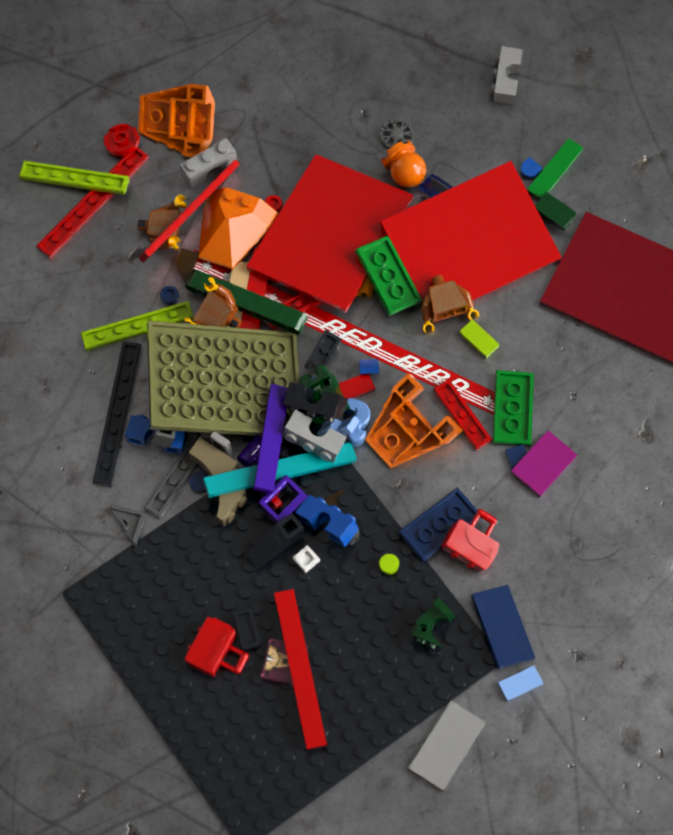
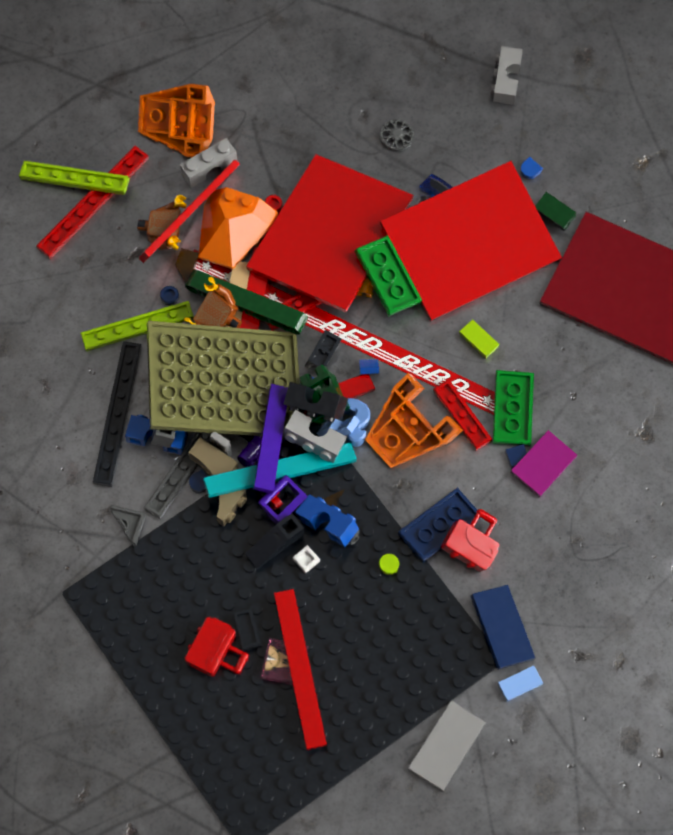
(121, 140): red tile -> none
(406, 166): orange tile -> none
(437, 612): dark green tile -> none
(446, 301): dark orange torso -> none
(555, 169): green tile -> none

